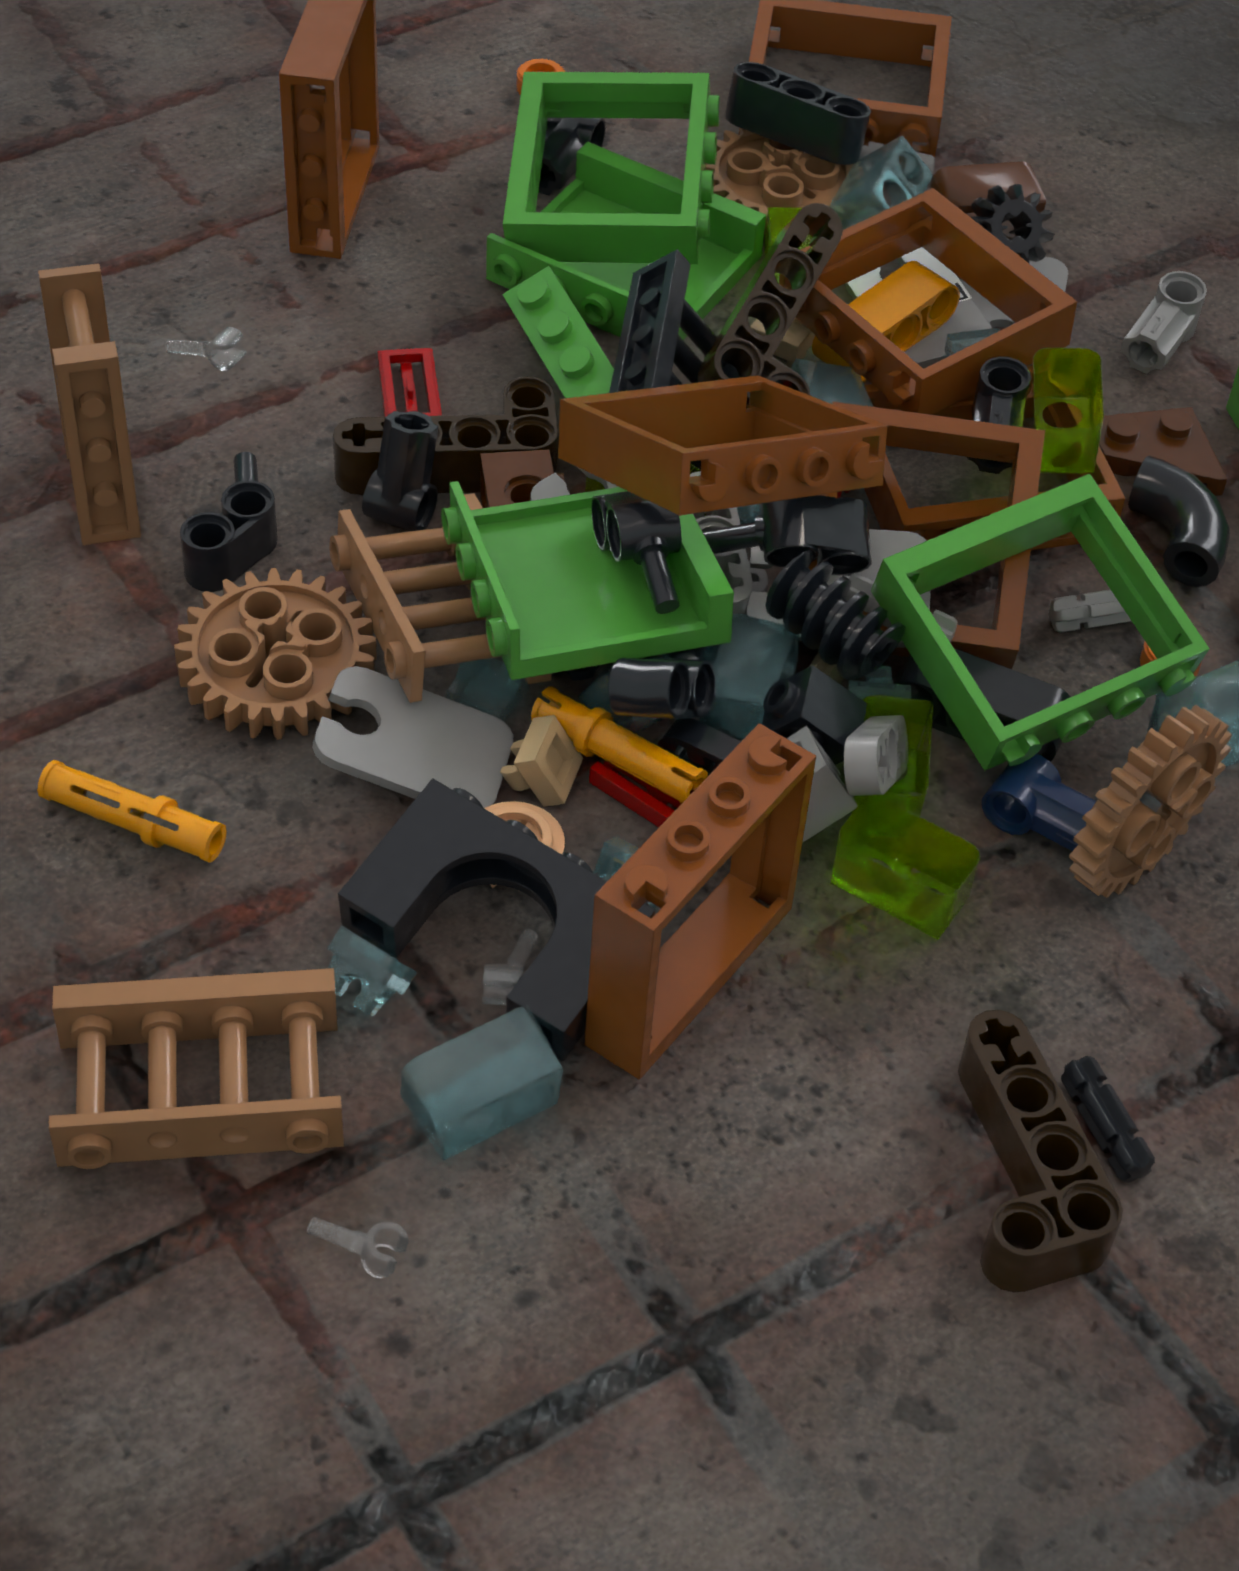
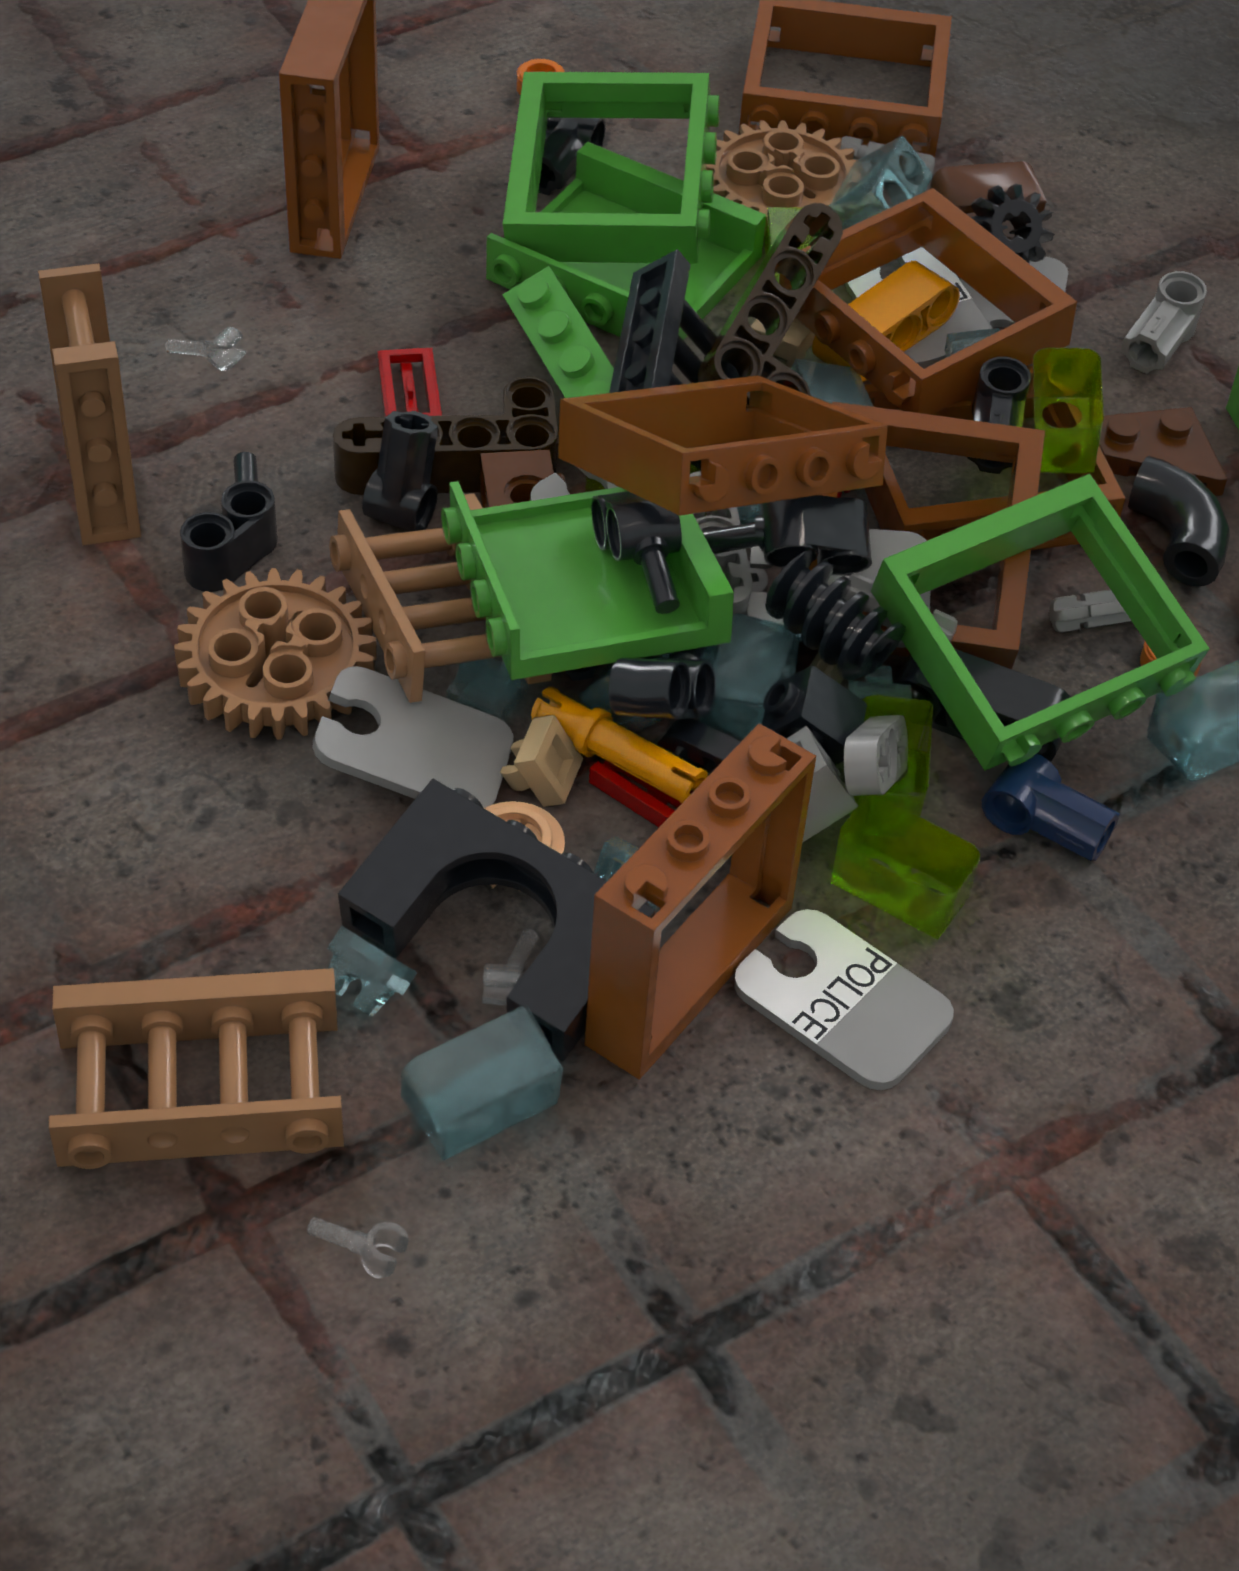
(194, 834): light orange pin -> none
(797, 113): black beam -> none
(854, 1005): none -> piece
(1008, 1072): dark brown beam -> none
(1107, 1119): black axle -> none
(1174, 768): medium nougat gear -> none

